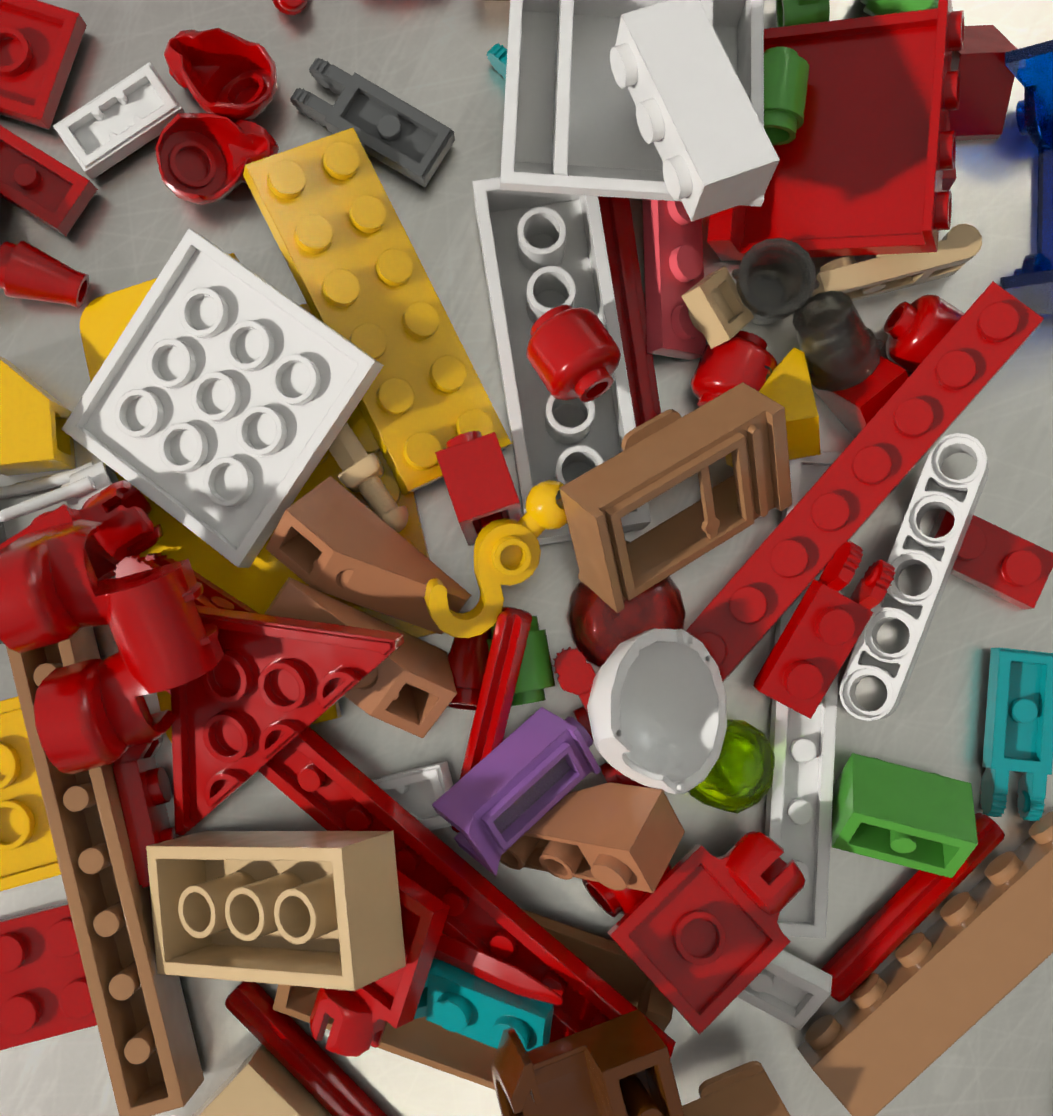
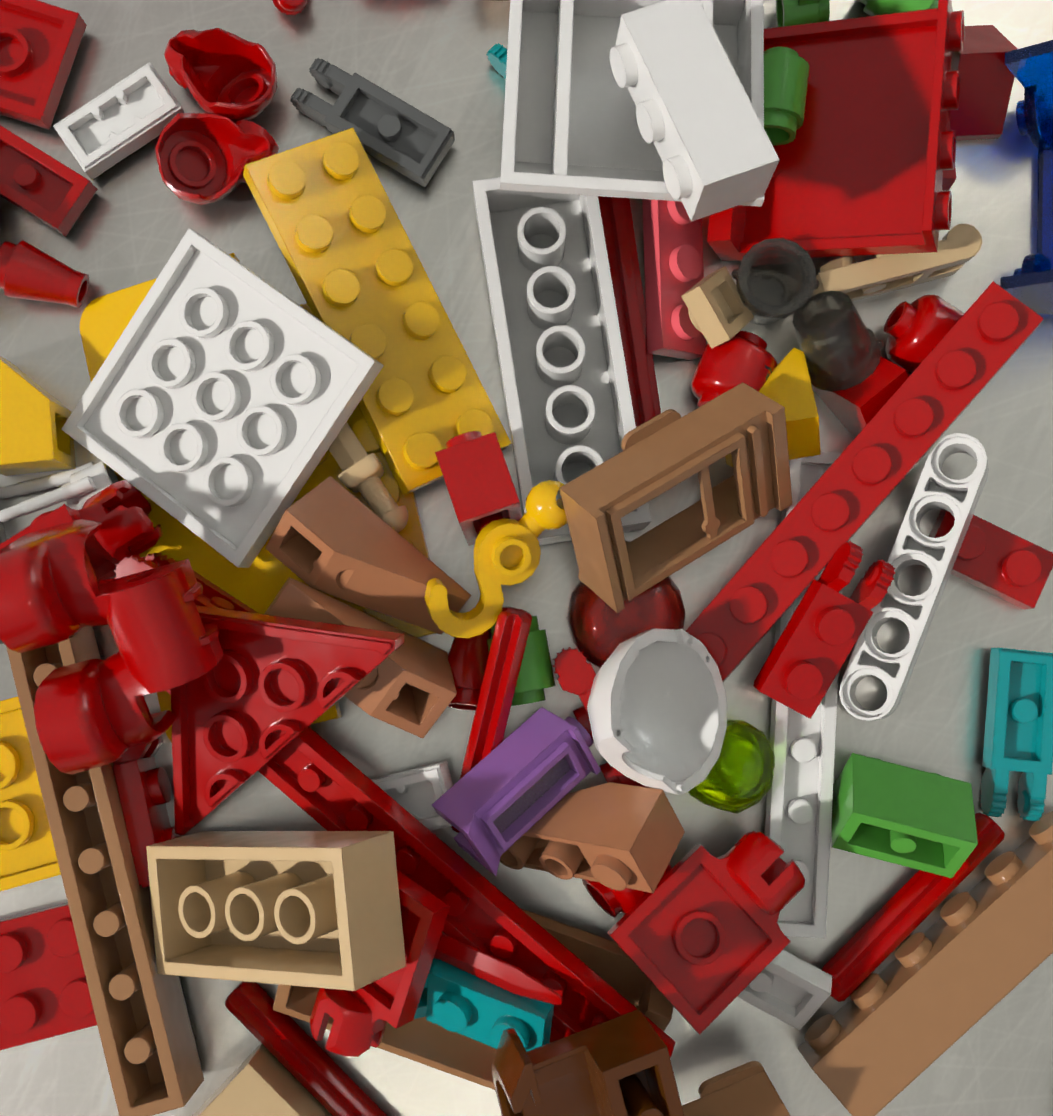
(573, 353): red head -> none

